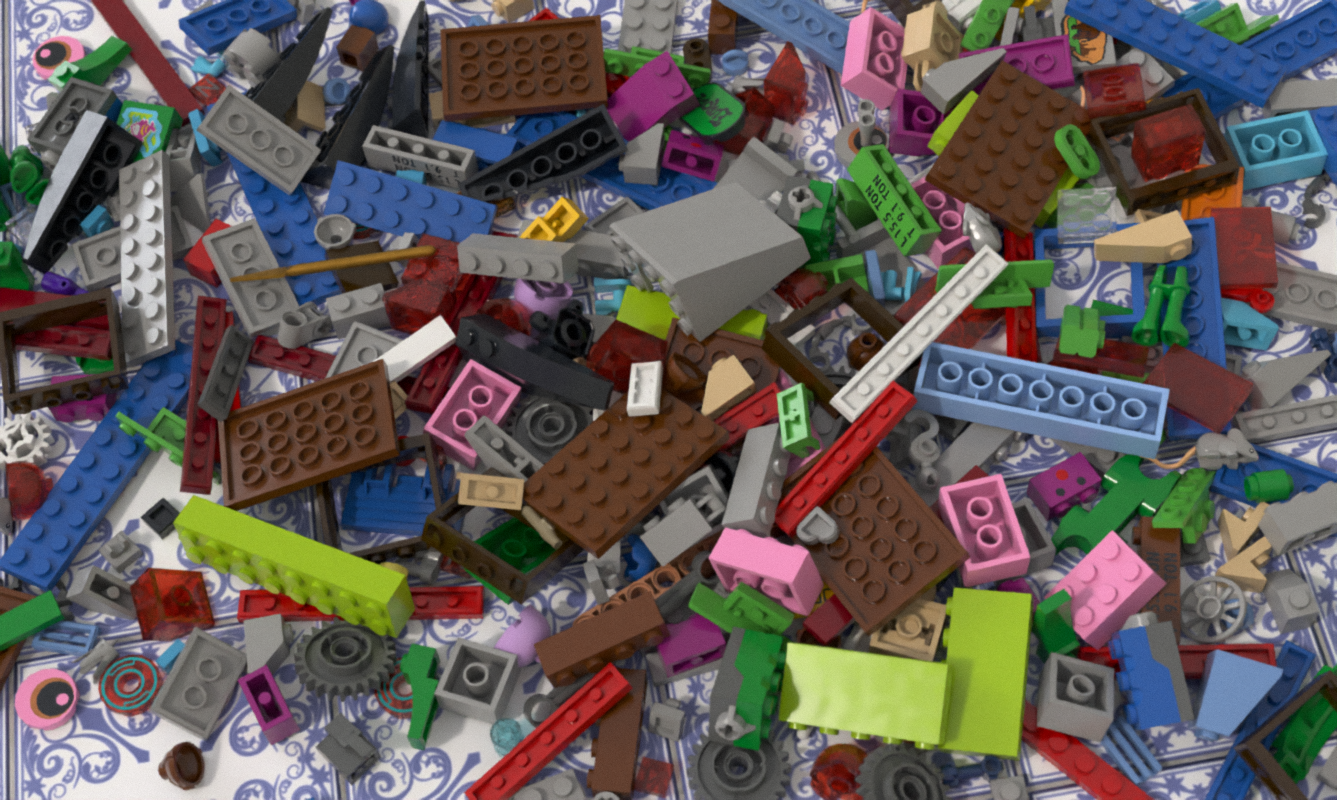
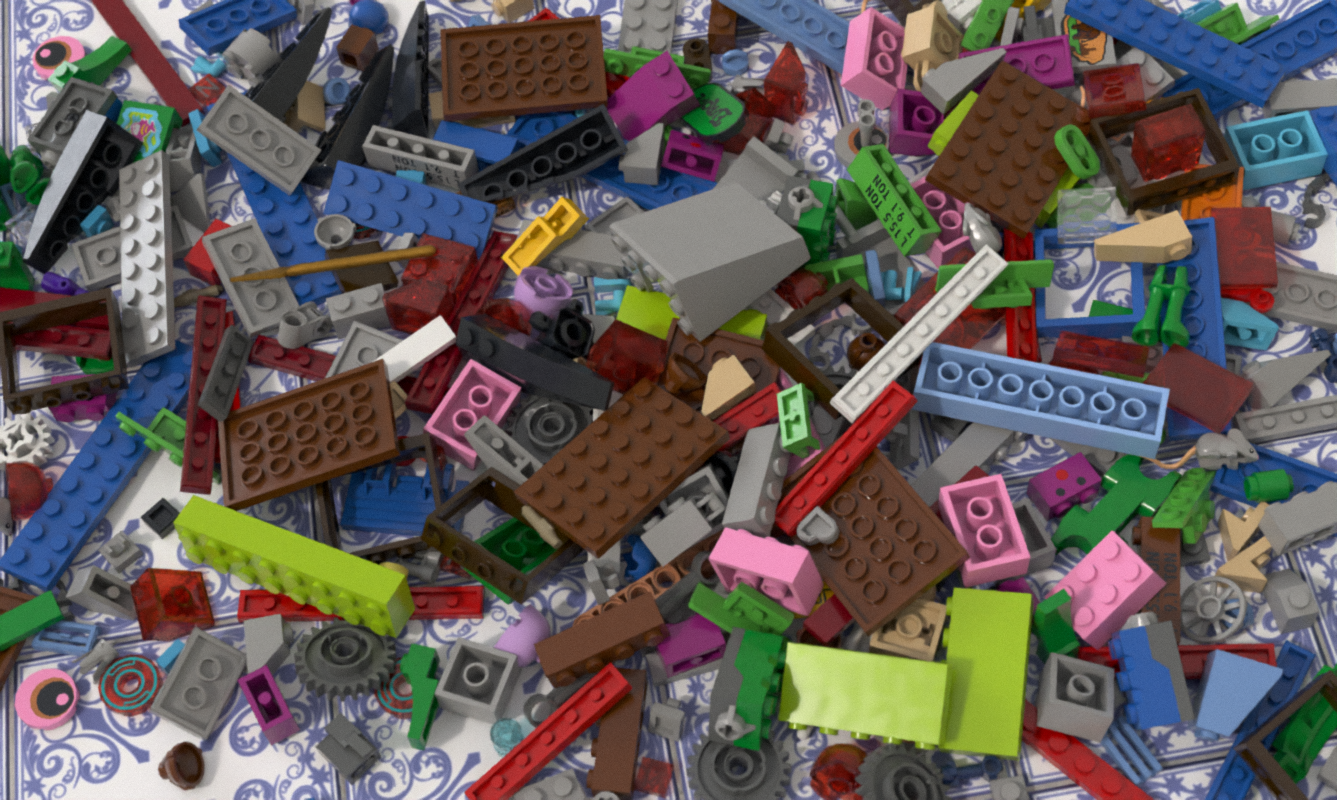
(190, 296): none -> dark tan piece
(490, 491): tan panel -> none
(518, 258): light grey brick -> none
(645, 388): white plate -> none
(923, 450): light grey piece -> none
(1081, 331): bright green brick -> none

